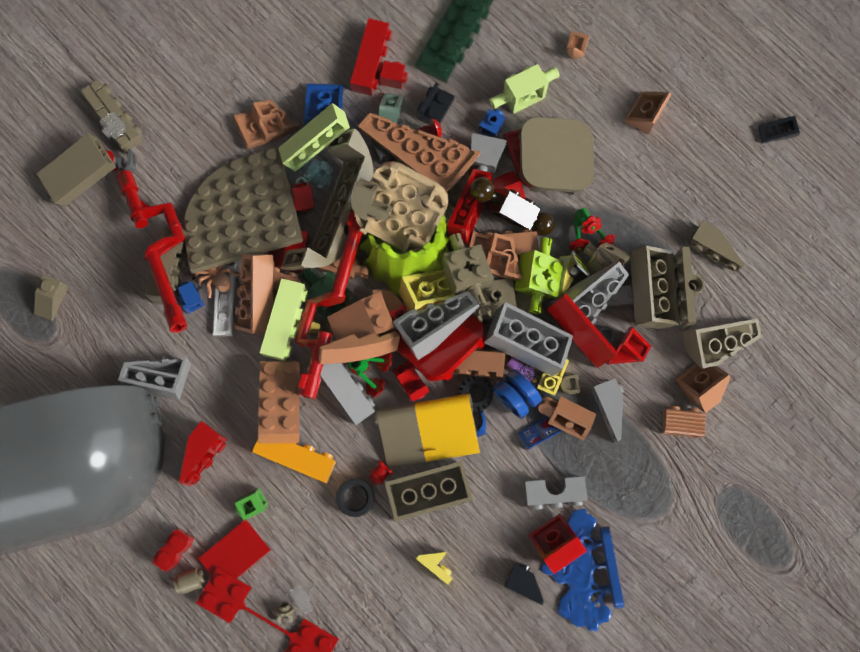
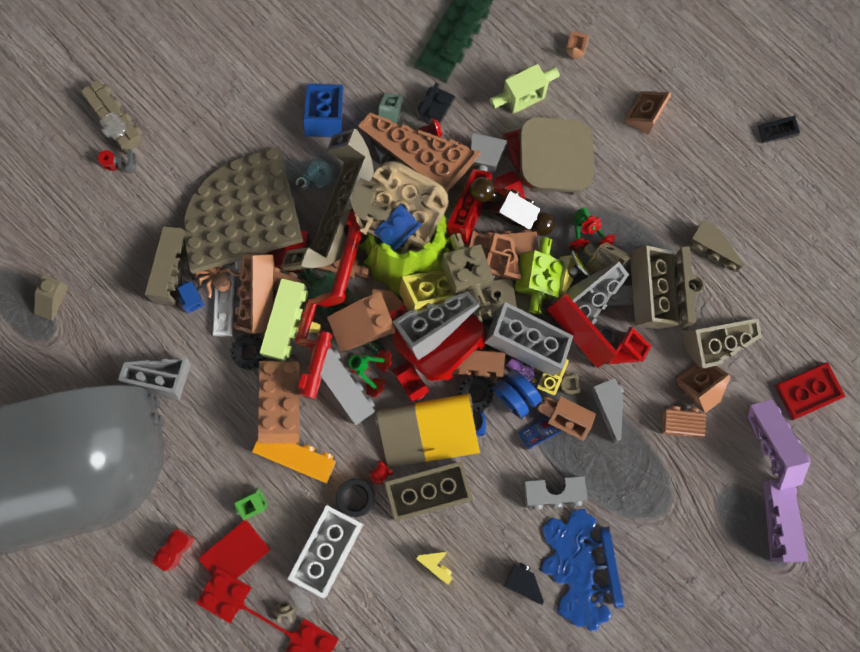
(75, 170): dark tan brick -> none
(139, 214): red piece -> none
(189, 581): dark tan brick -> none
(199, 453): red slope -> none
(237, 352): none -> black tyre
(263, 124): nougat slope -> none
(303, 196): red brick -> none
(313, 137): yellowish green brick -> none
(325, 552): none -> white brick
(355, 349): nougat slope -> none
(370, 57): red brick -> none
(393, 74): red brick -> none
(397, 227): none -> blue plate
(492, 128): blue brick -> none
(557, 543): red slope -> none
(779, 444): none -> lavender wedge
(784, 524): none -> lavender wedge
(809, 391): none -> red tile

